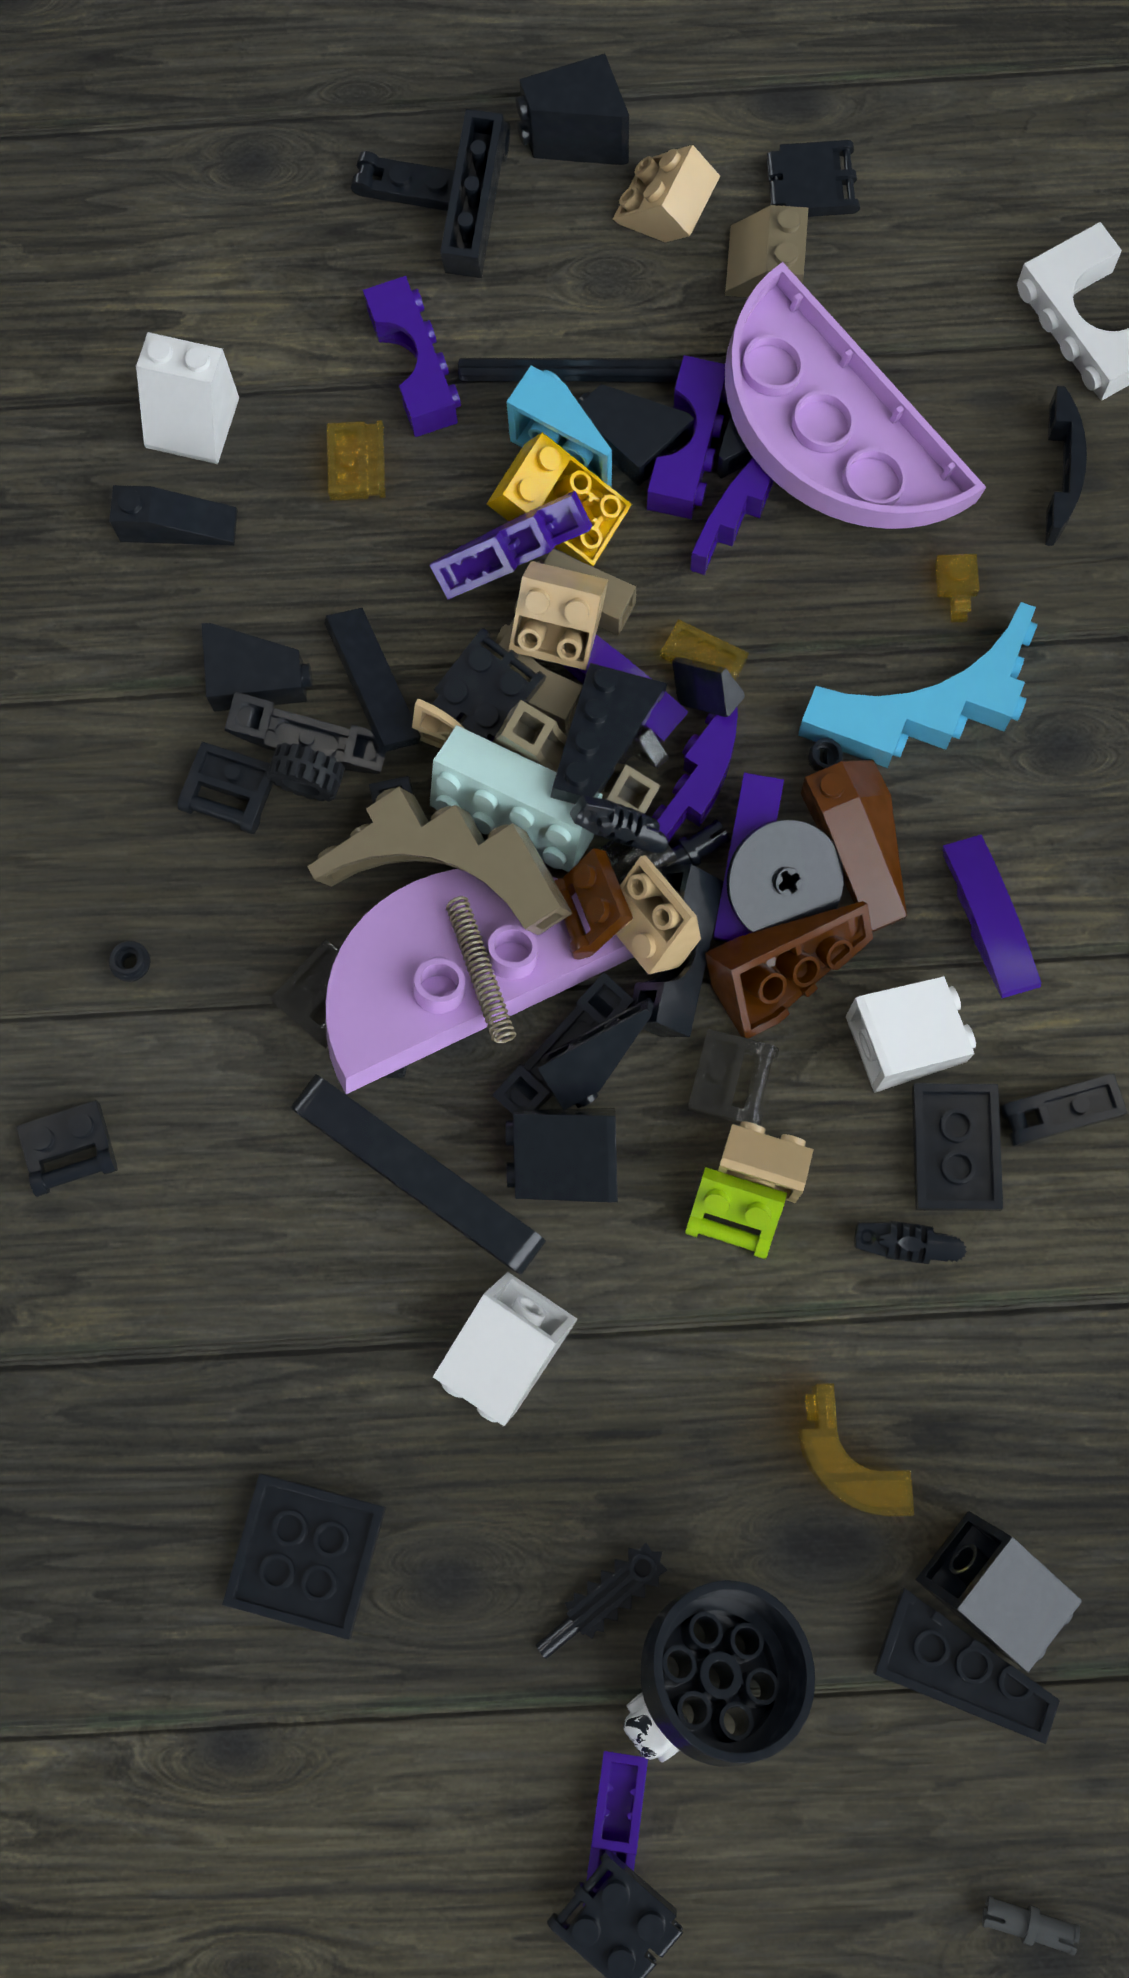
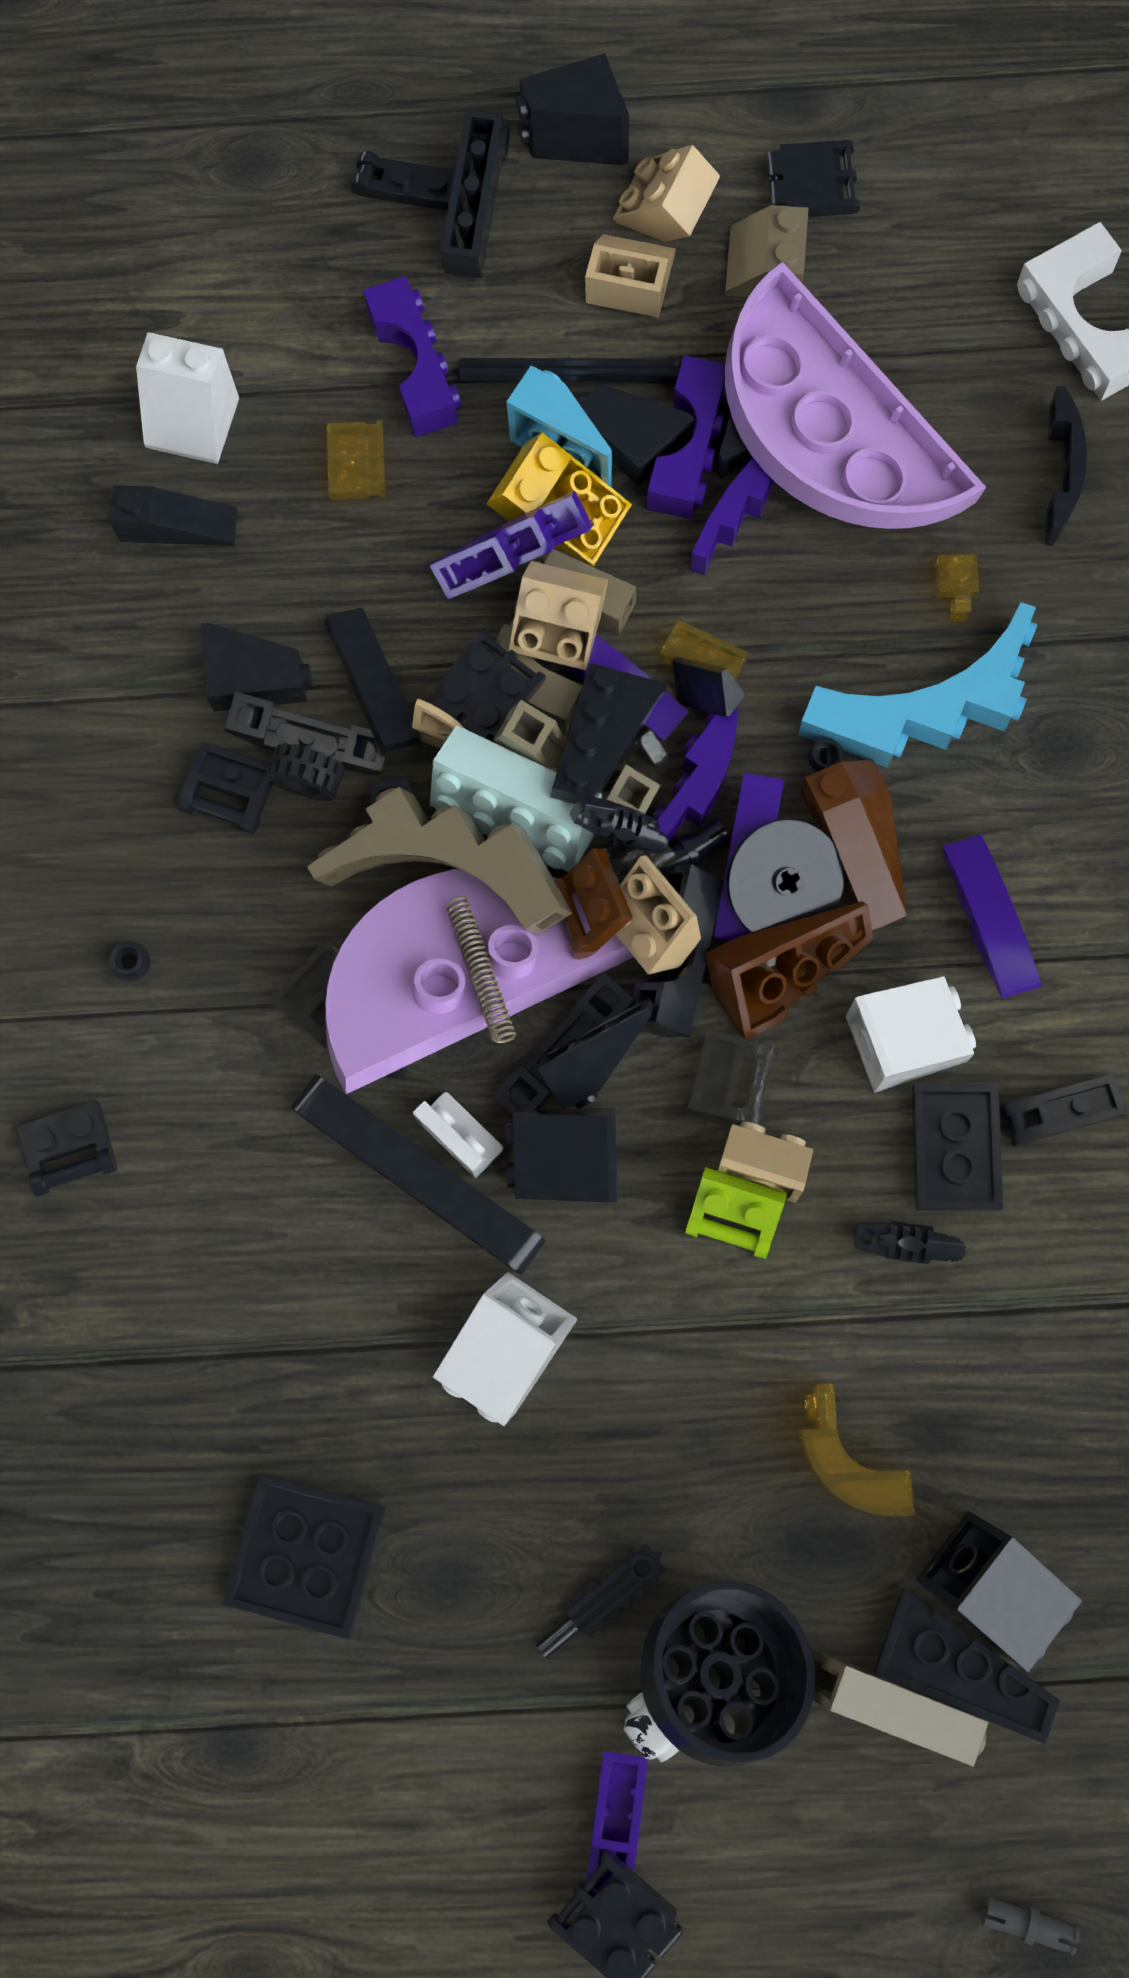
(459, 1133): none -> white bracket
(628, 275): none -> tan slope
(897, 1709): none -> slope

